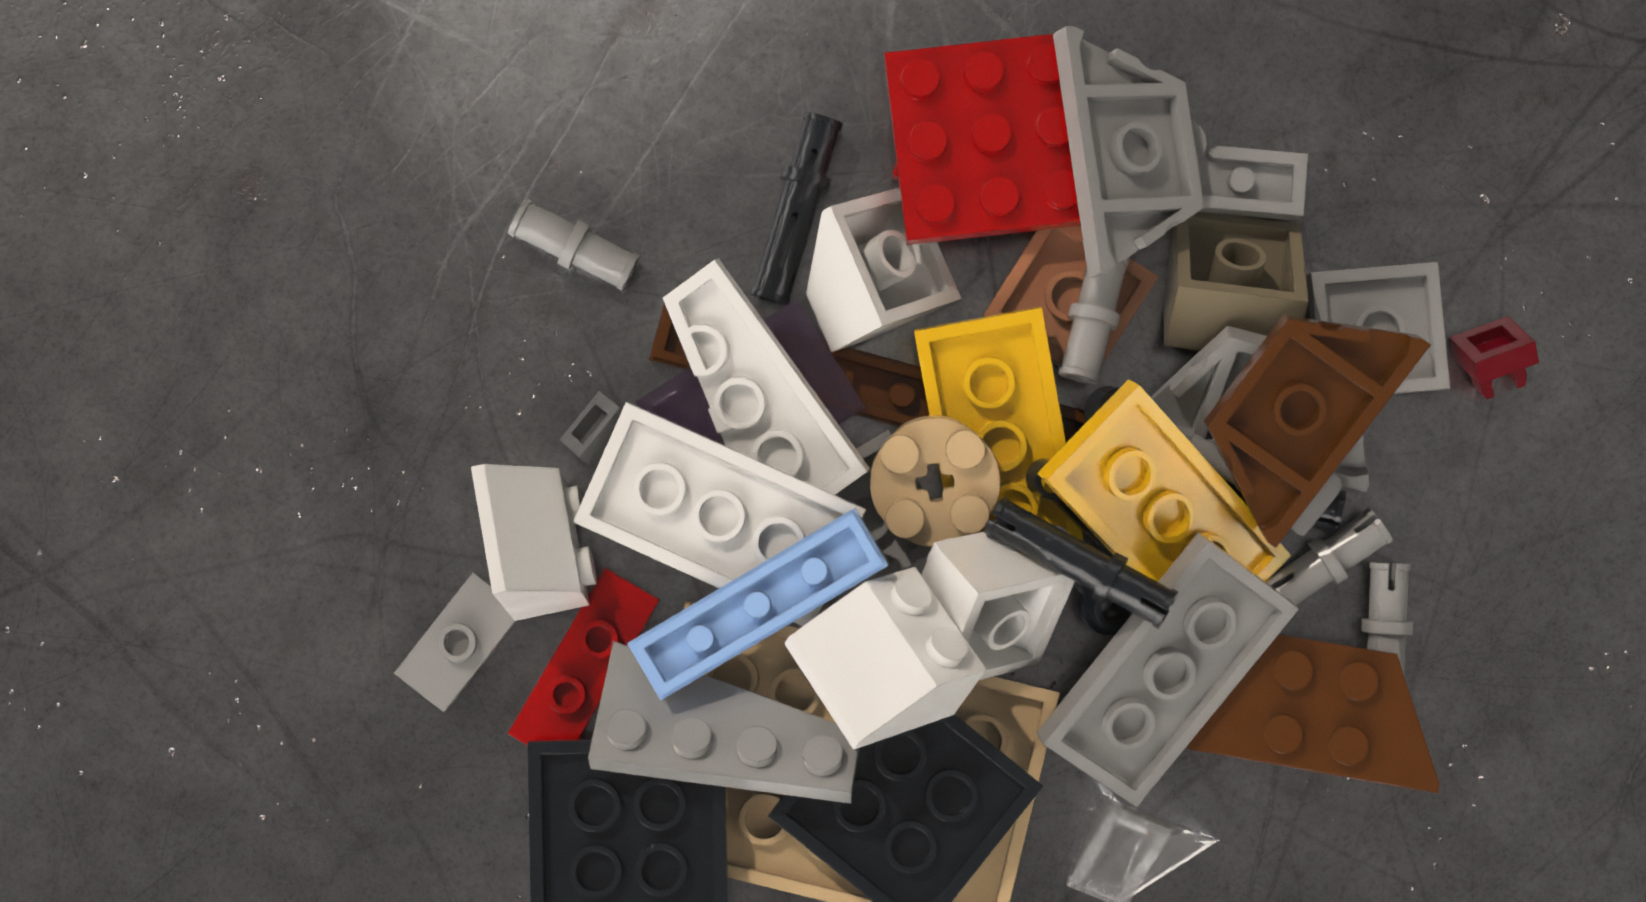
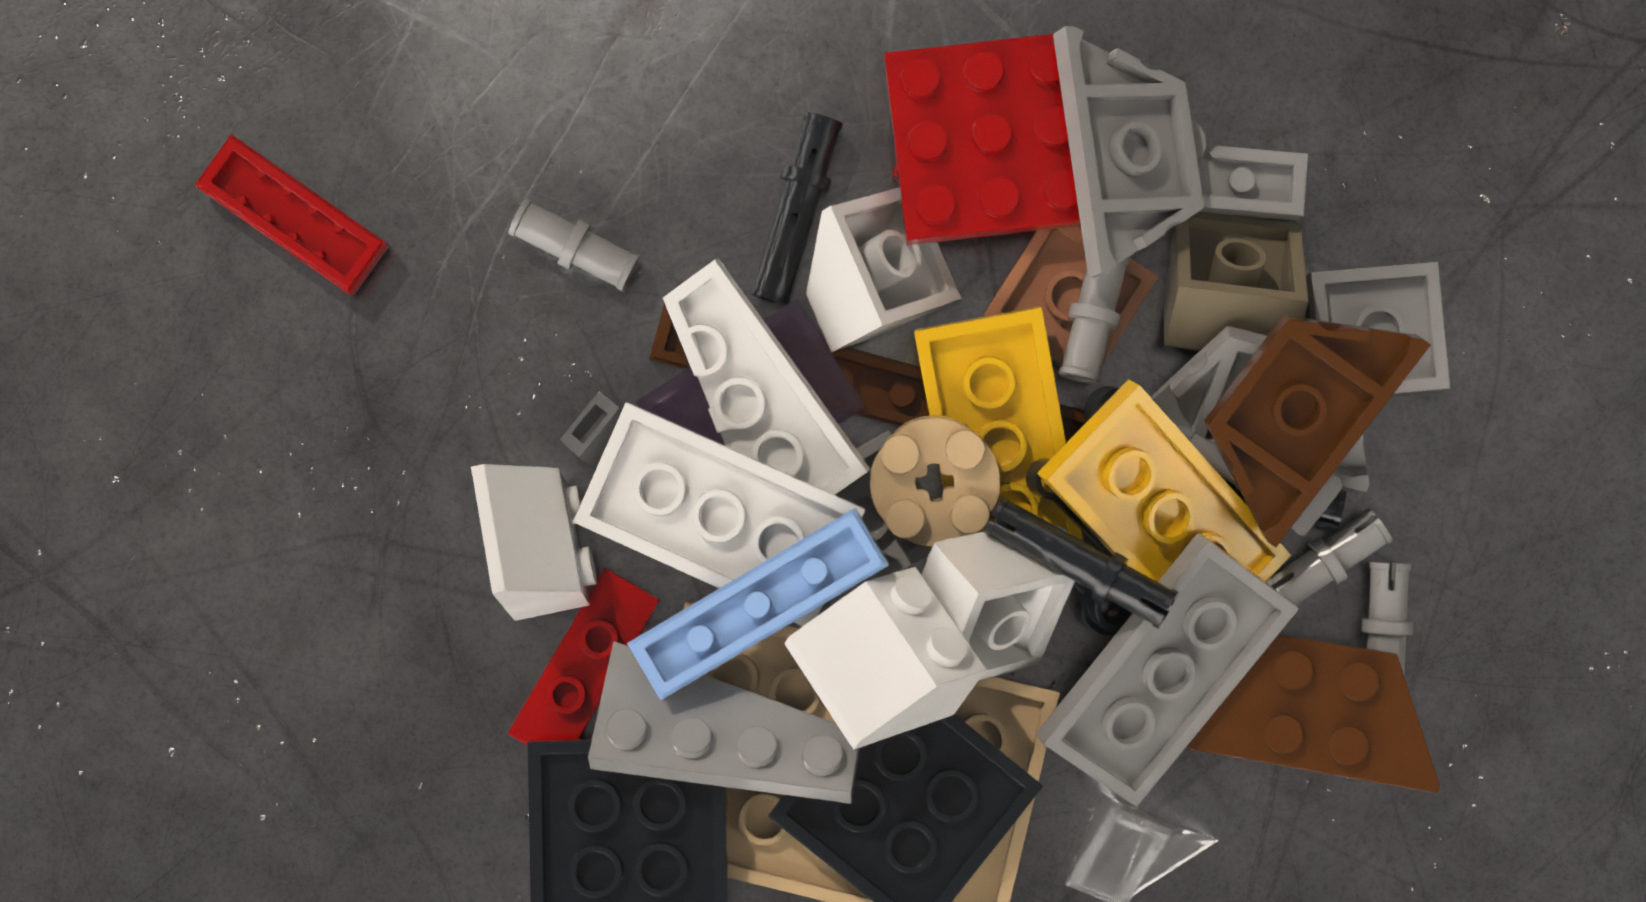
(292, 215): none -> red plate
(457, 644): light grey plate -> none
(1493, 352): dark red tile -> none

